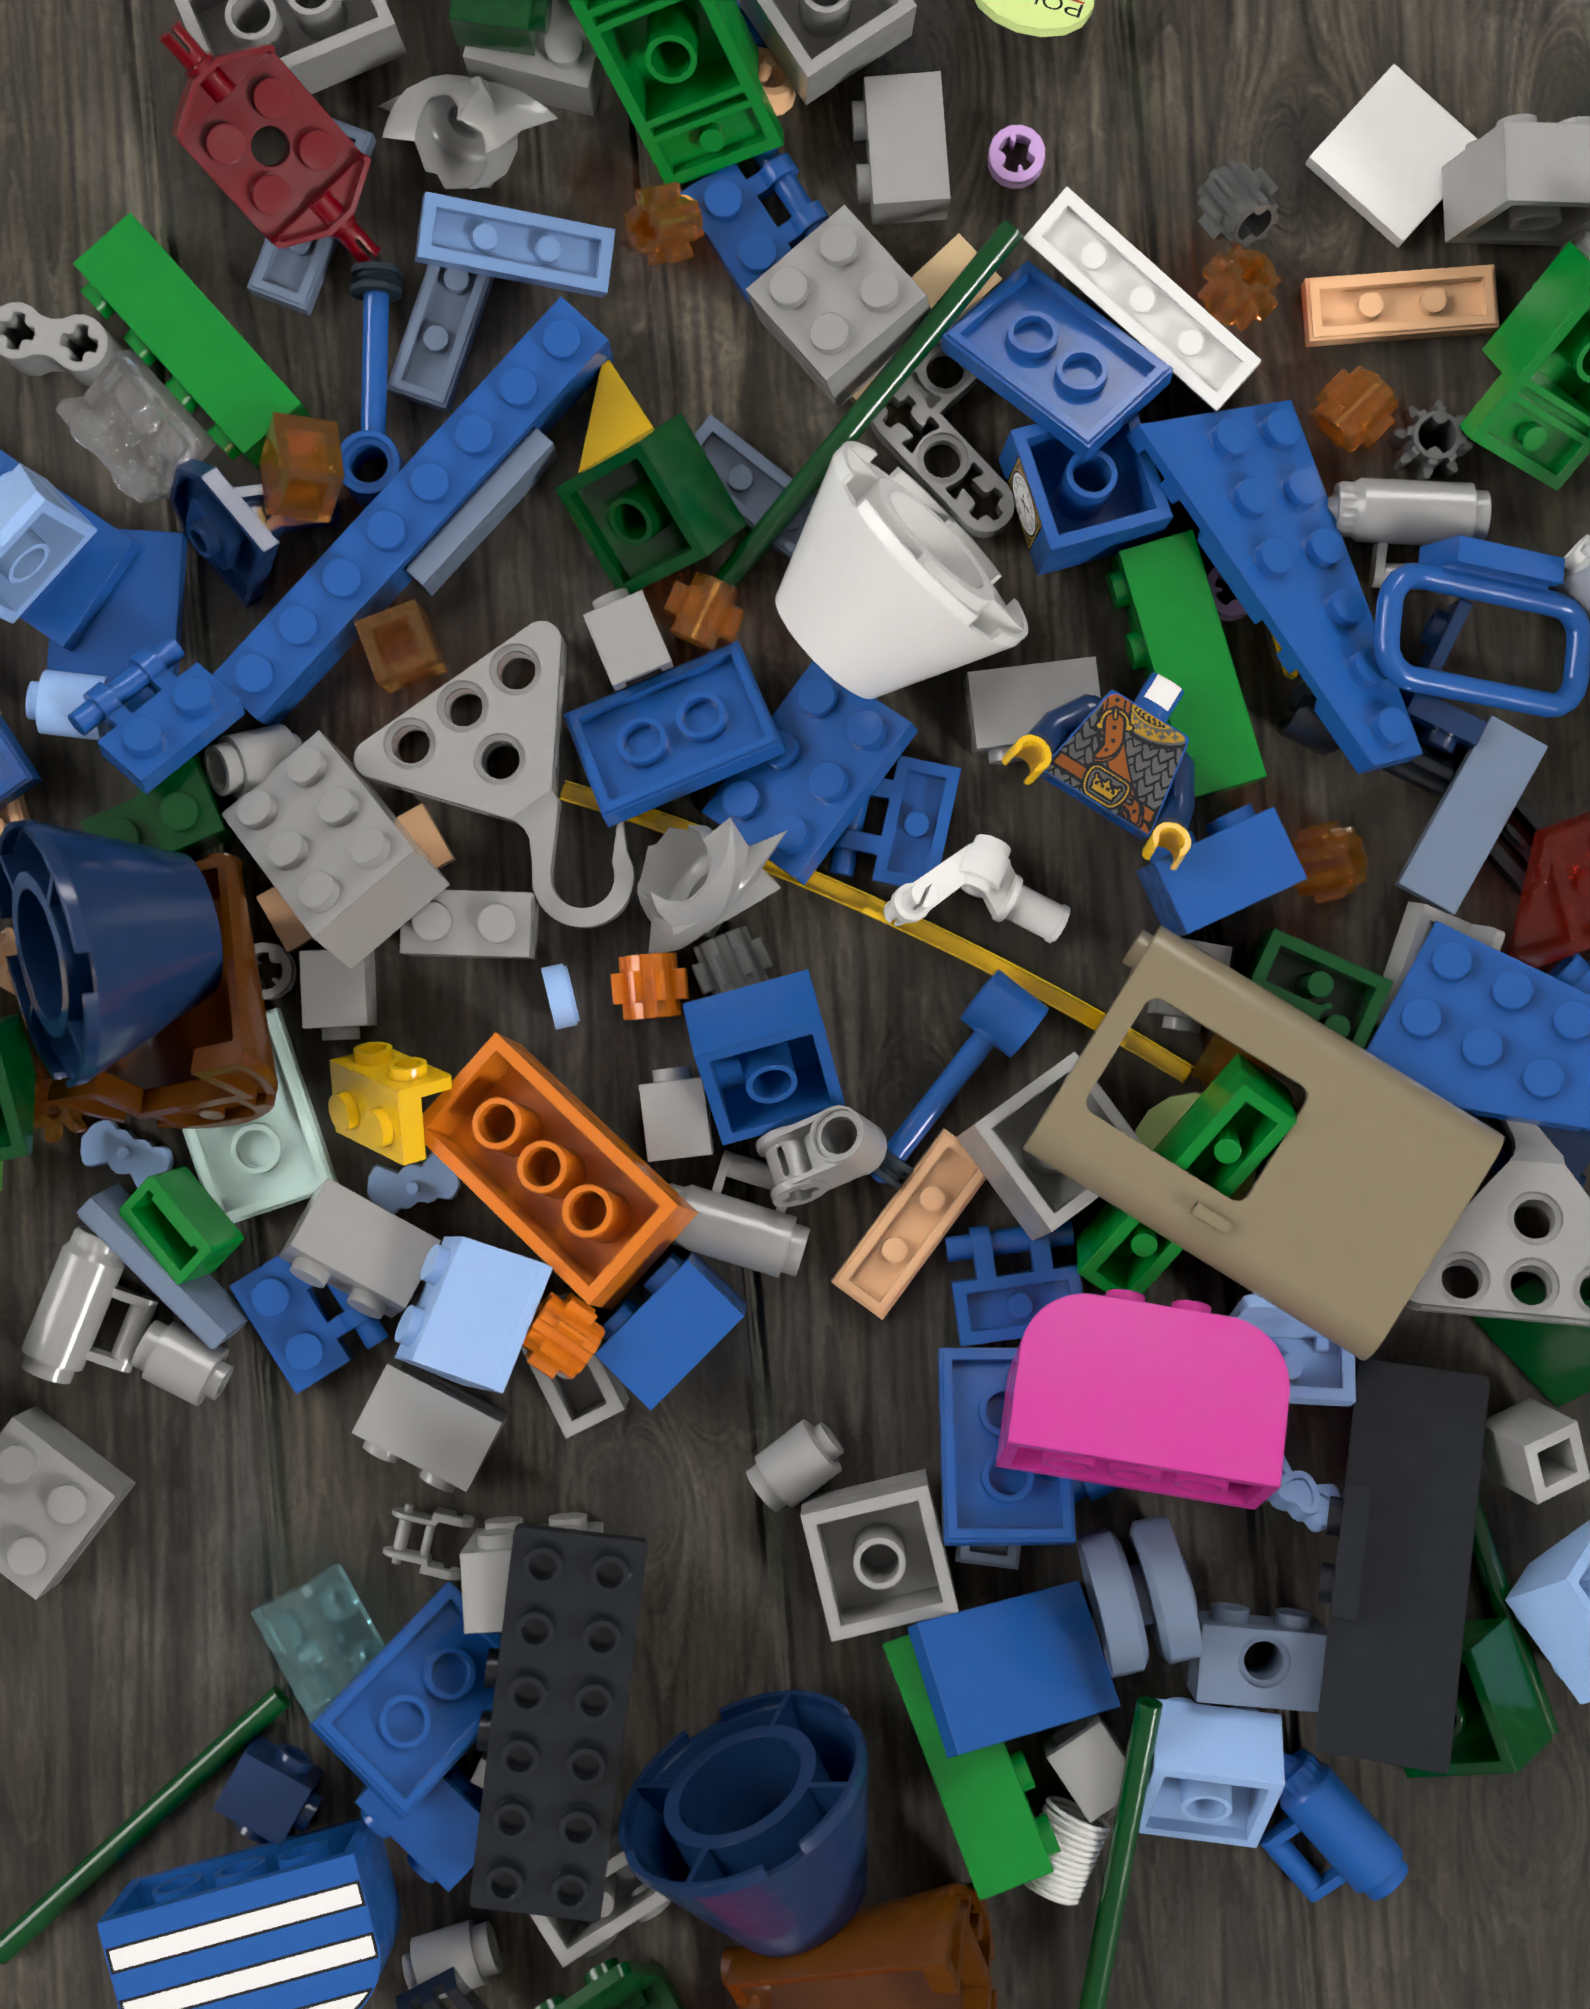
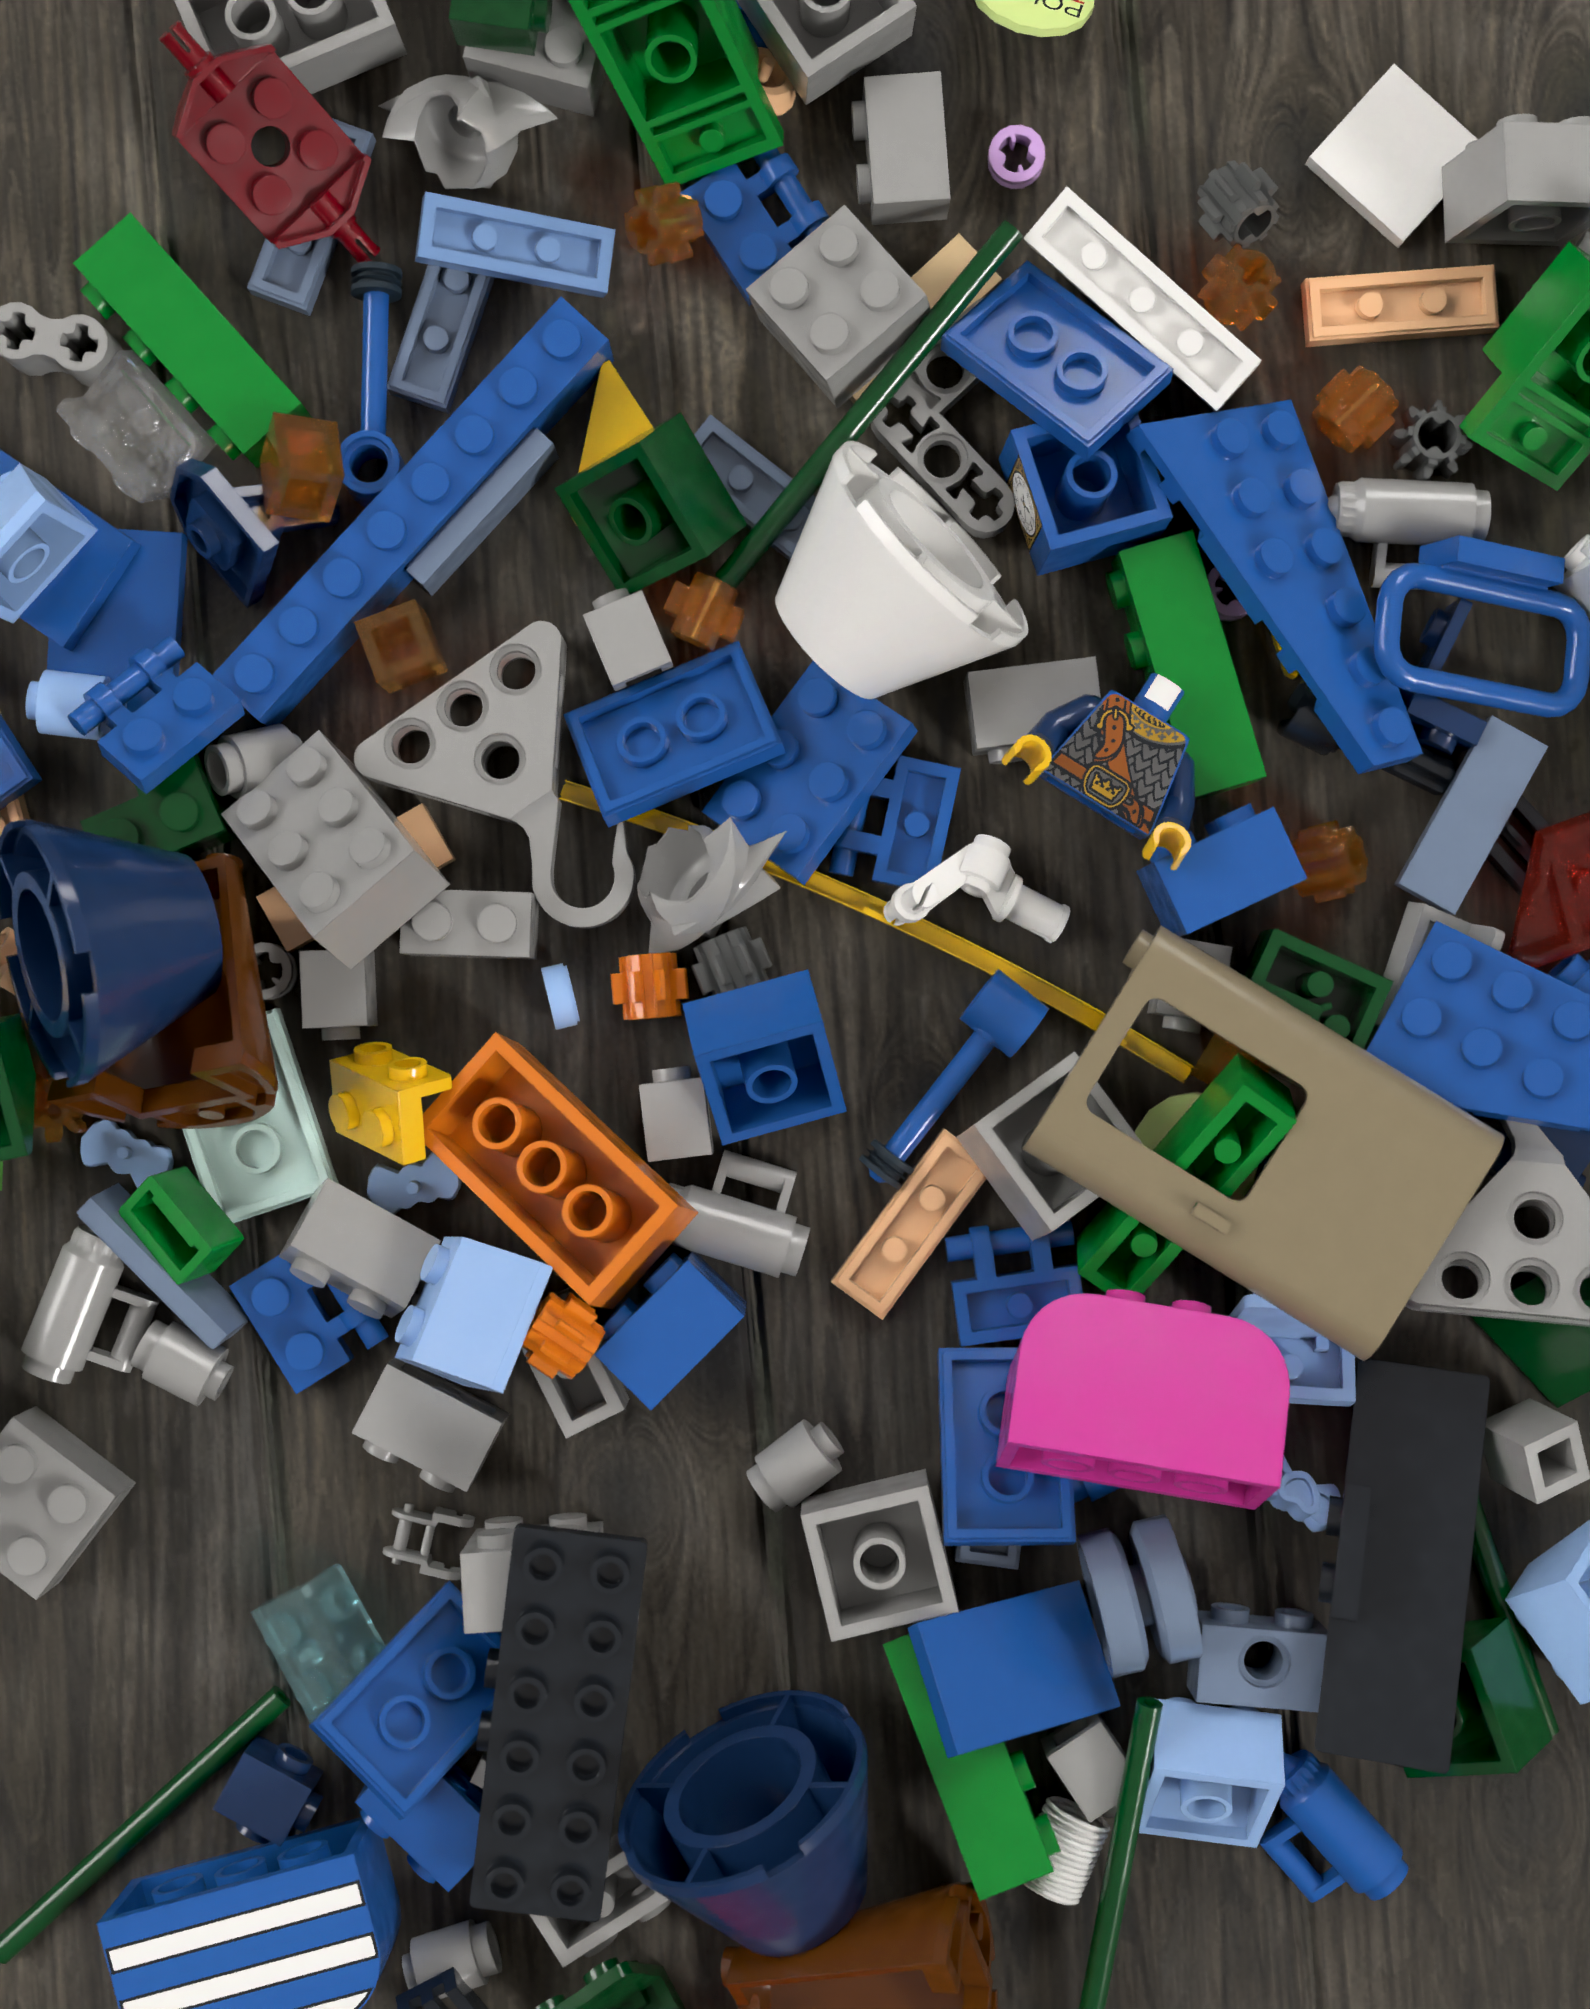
(808, 1156): light grey piece -> none

